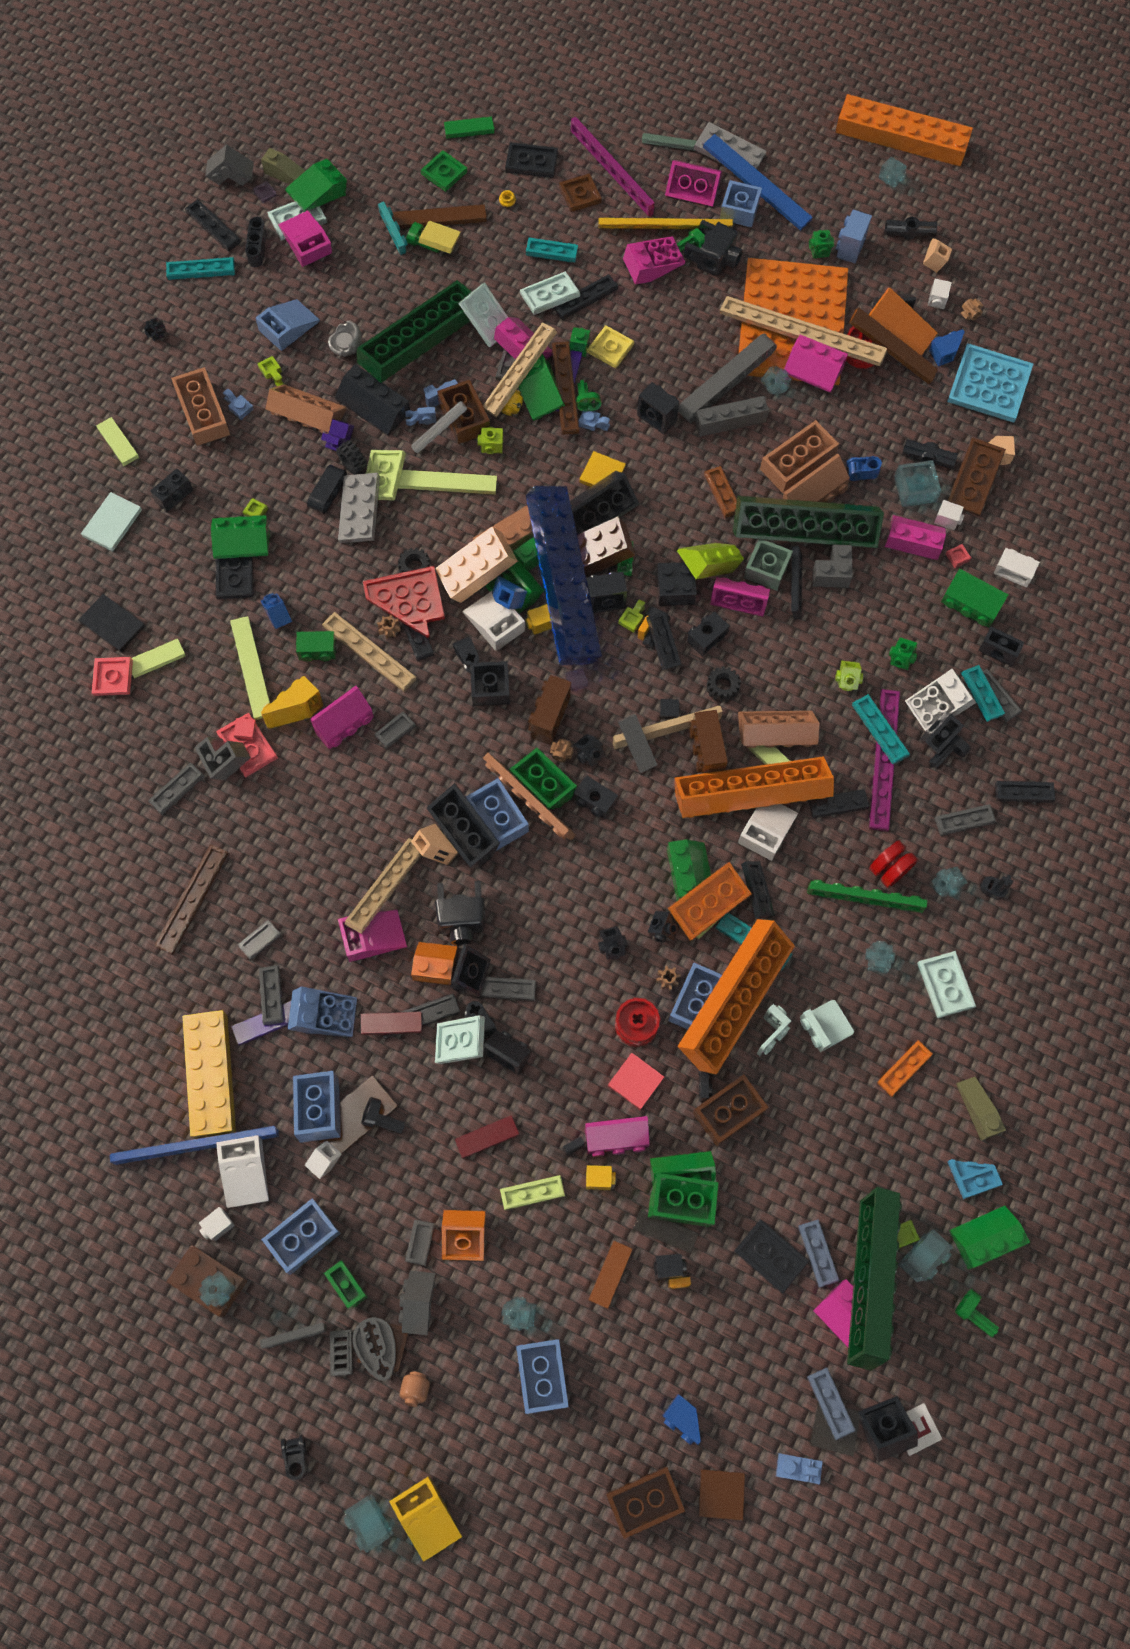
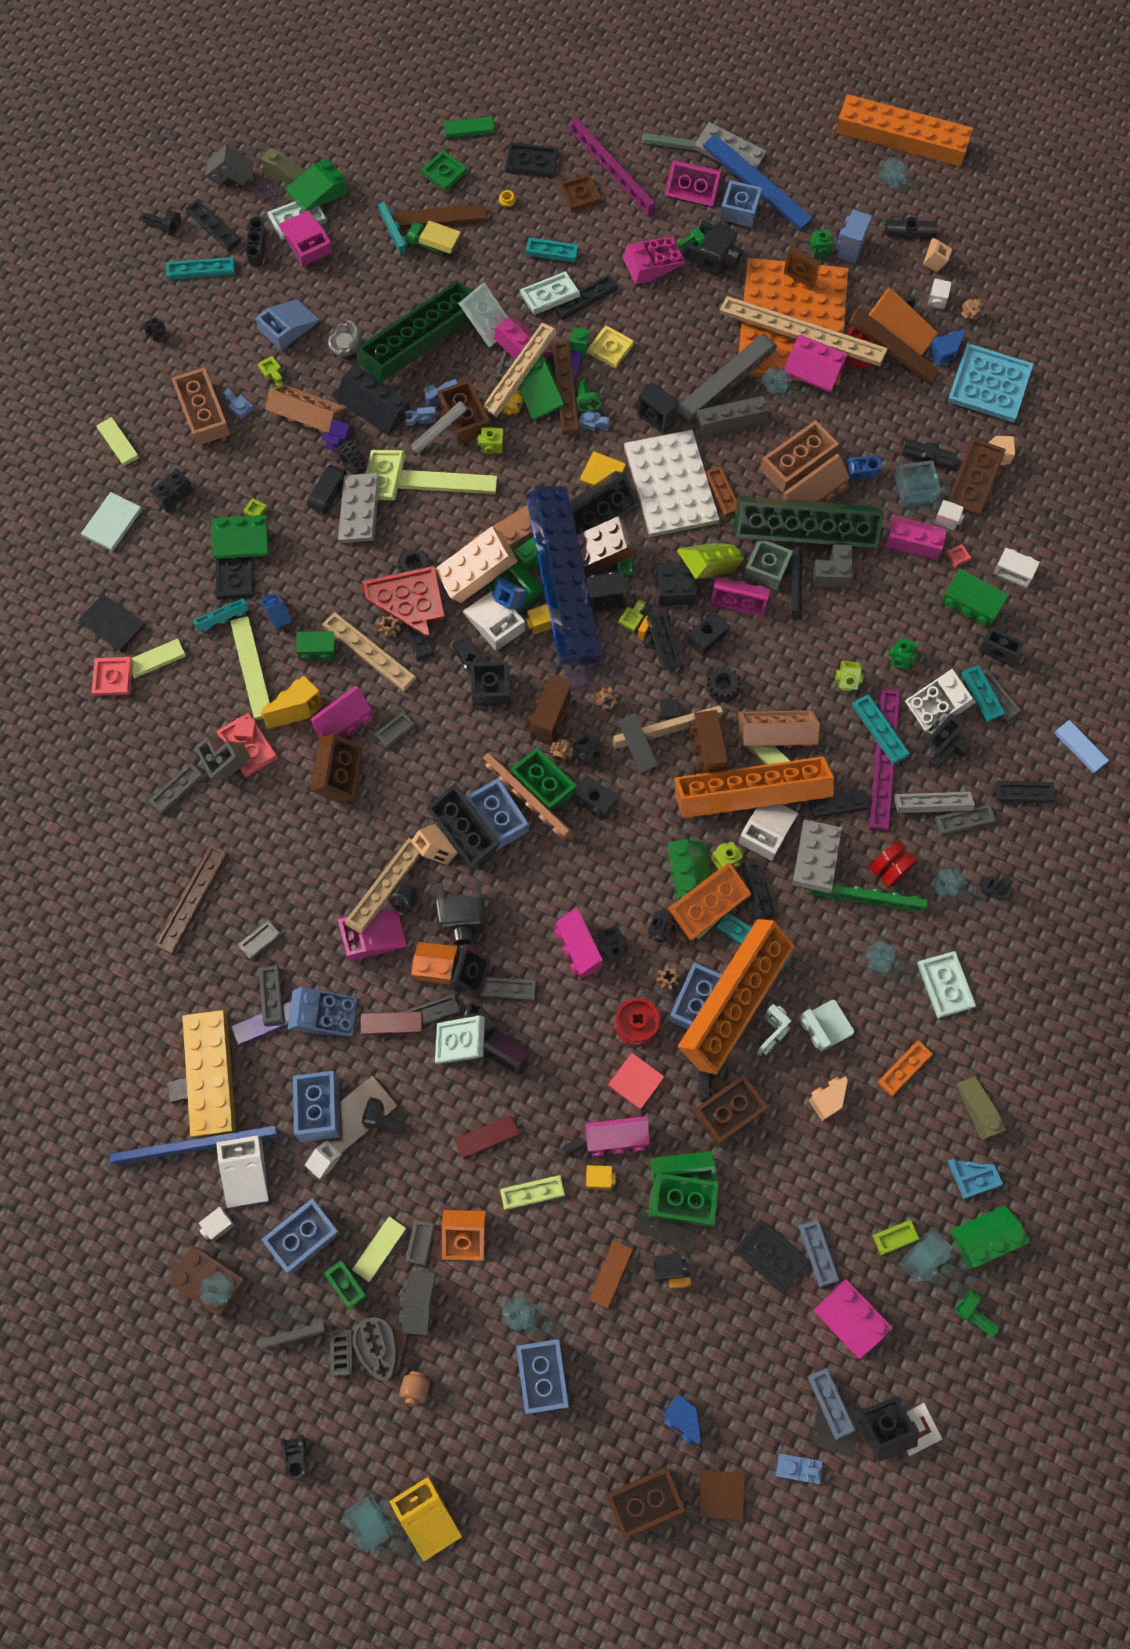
(168, 224): none -> black piece
(178, 1090): none -> tile
(221, 615): none -> teal plate
(336, 768): none -> reddish brown brick
(379, 1249): none -> yellowish green tile
(403, 898): none -> black head
(578, 944): none -> dark pink slope
(609, 703): none -> medium nougat gear
(657, 223): yellow tile -> none
(671, 483): none -> white plate
(727, 853): none -> lime brick
(802, 267): none -> reddish brown tile
(817, 856): none -> light grey plate
(829, 1100): none -> light nougat slope
(874, 1280): dark green brick -> none
(934, 802): none -> light grey plate
(1081, 746): none -> light blue tile

